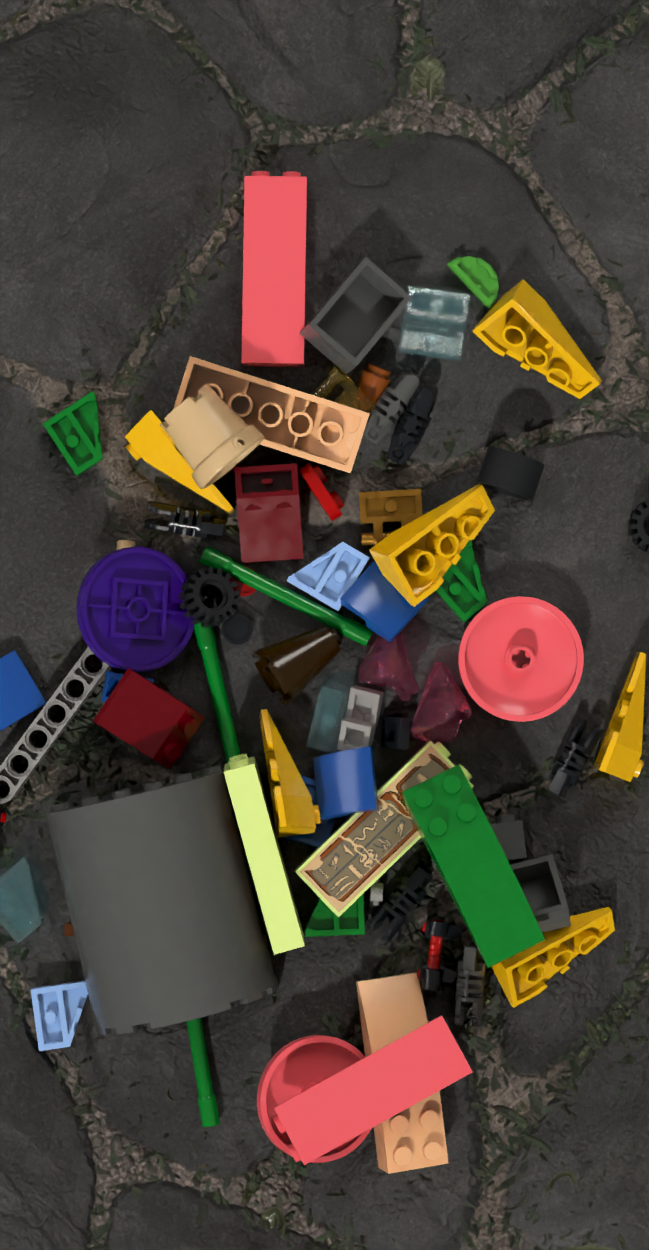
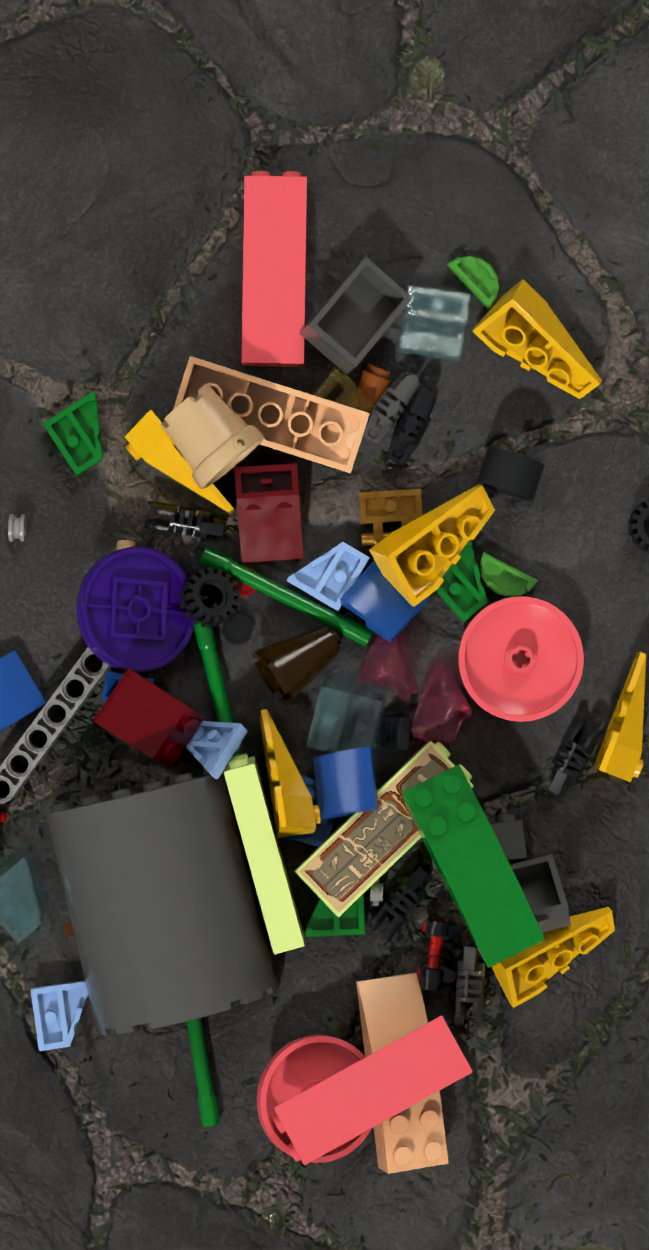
(17, 528): none -> light grey bush
(215, 744): none -> light blue wing
(330, 502): red plate -> none
(361, 718): light grey slope -> none
(504, 578): none -> bright green tile

